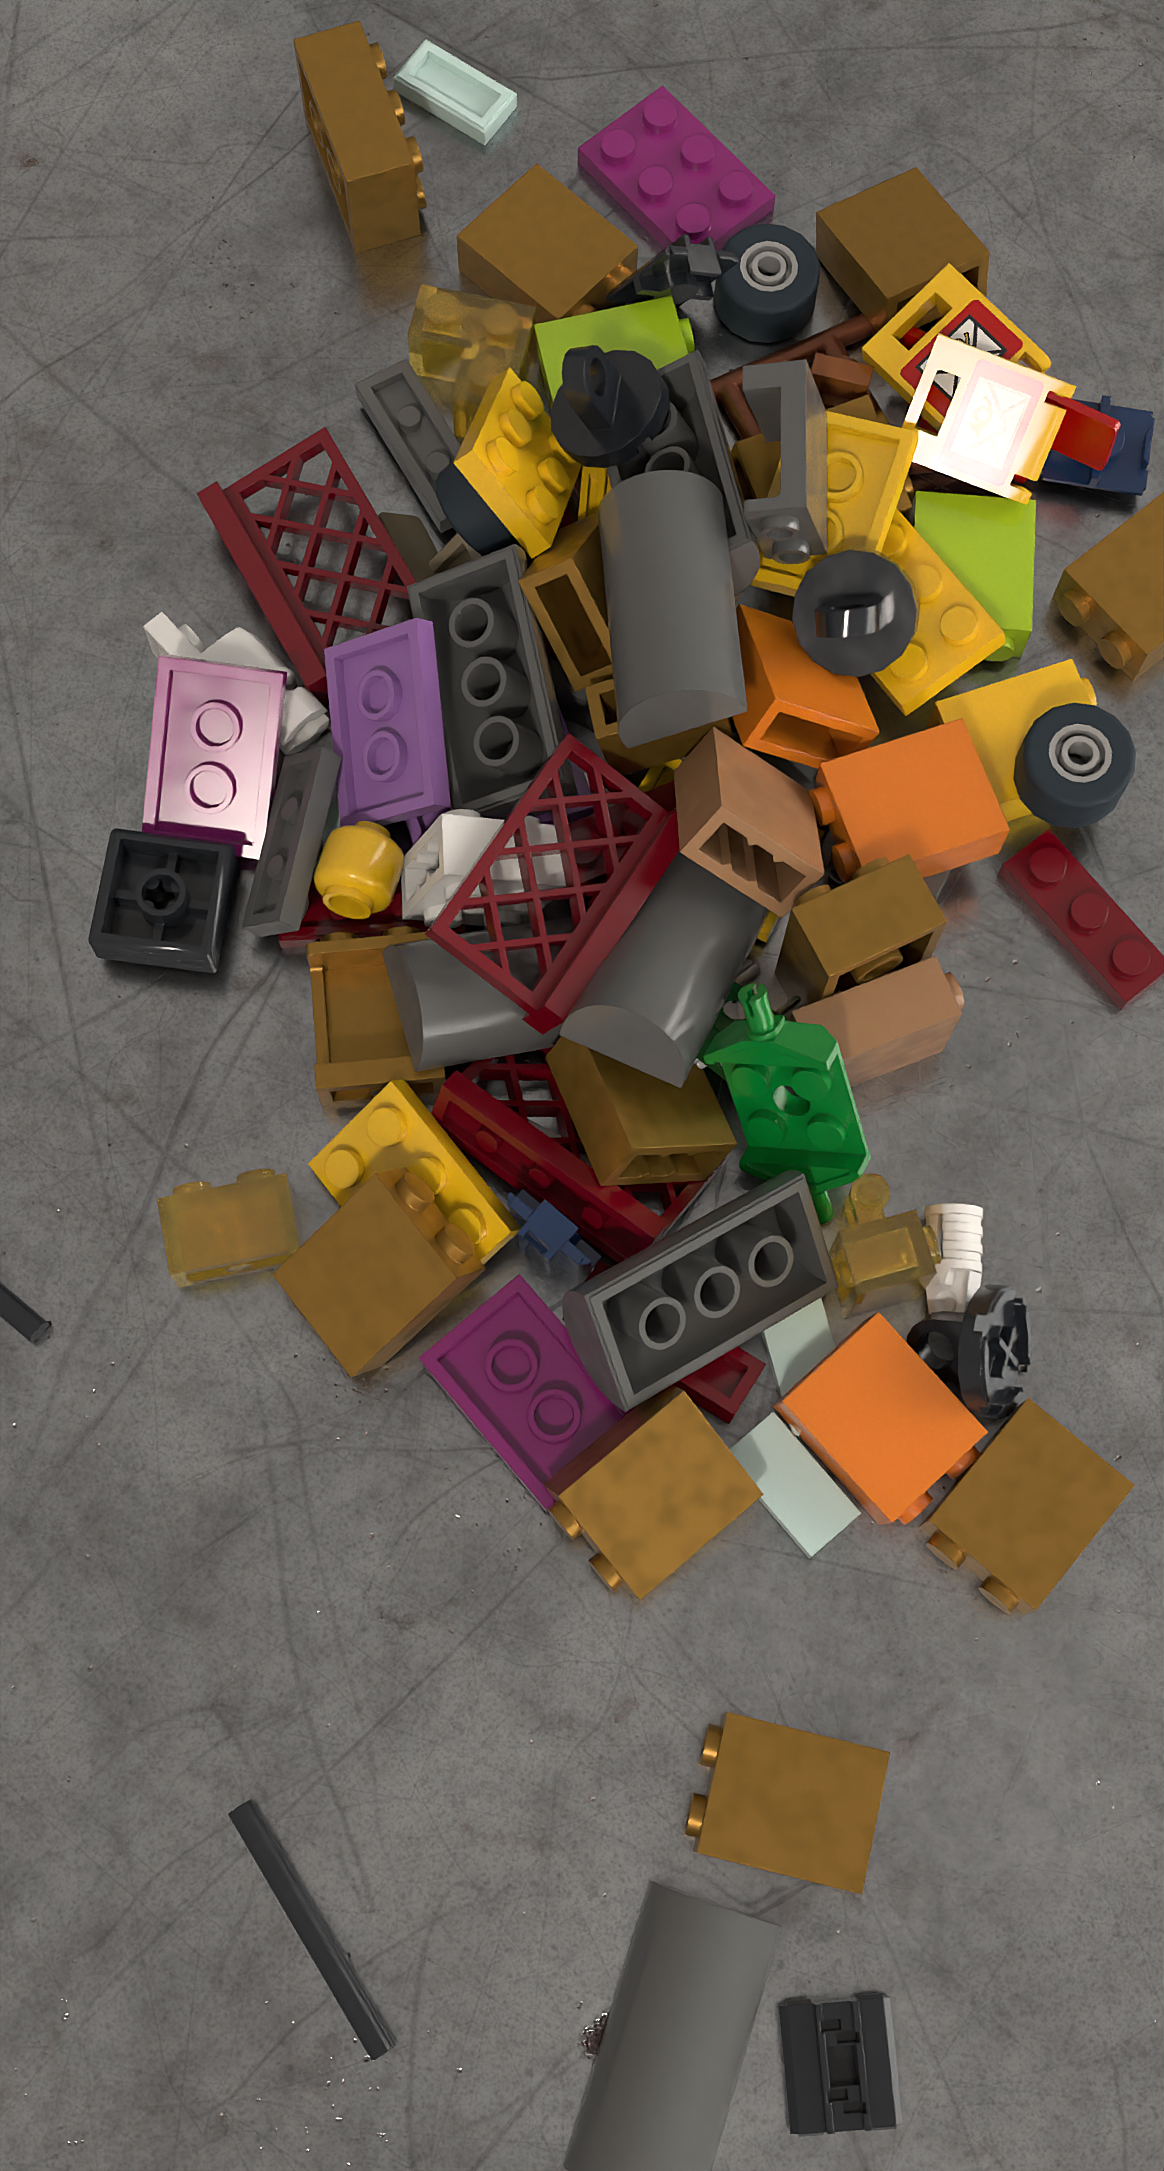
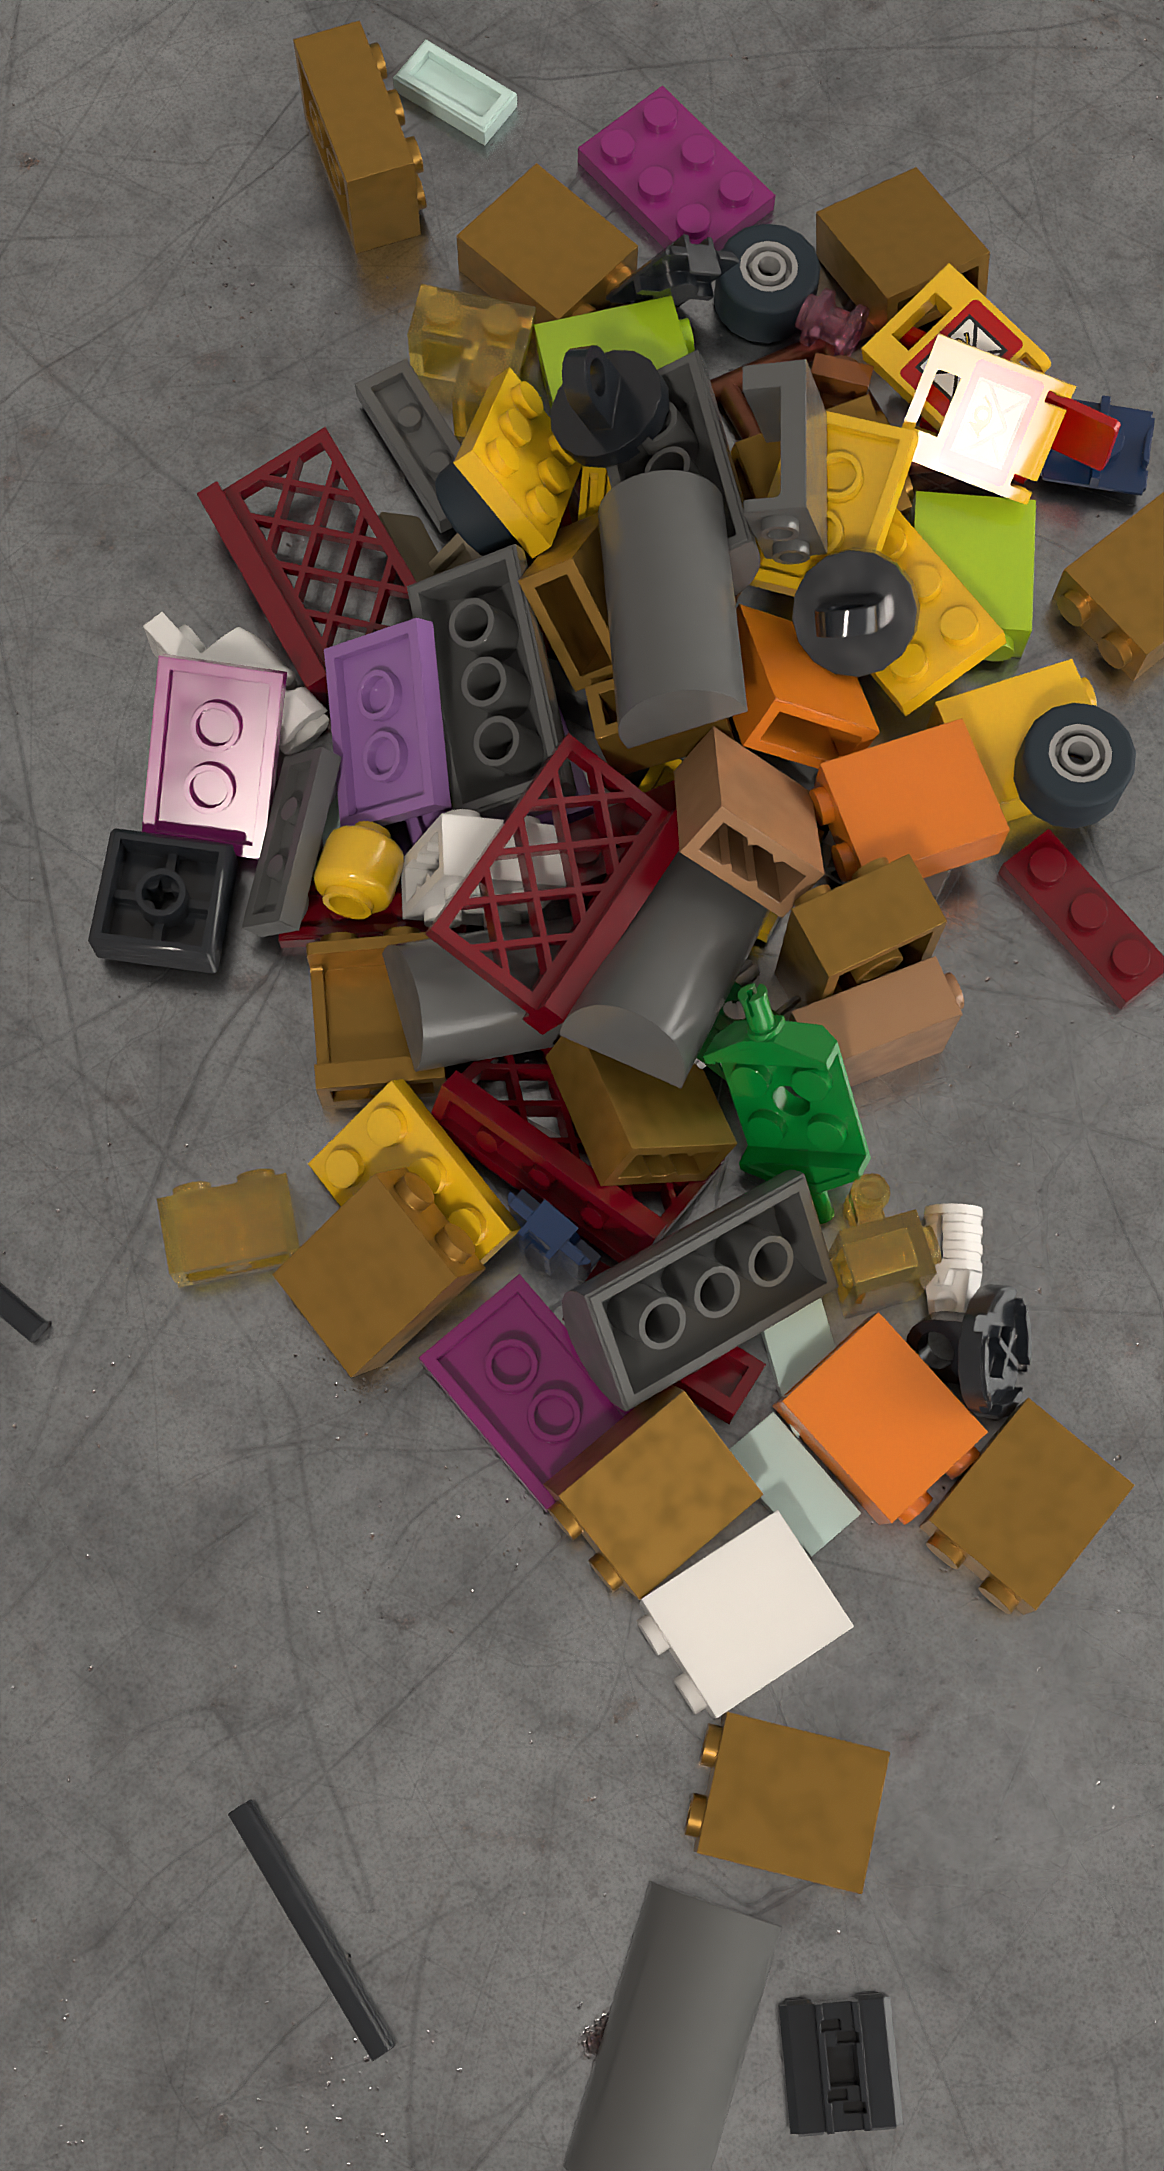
(742, 1616): none -> white brick
(826, 321): none -> clear pink wheel

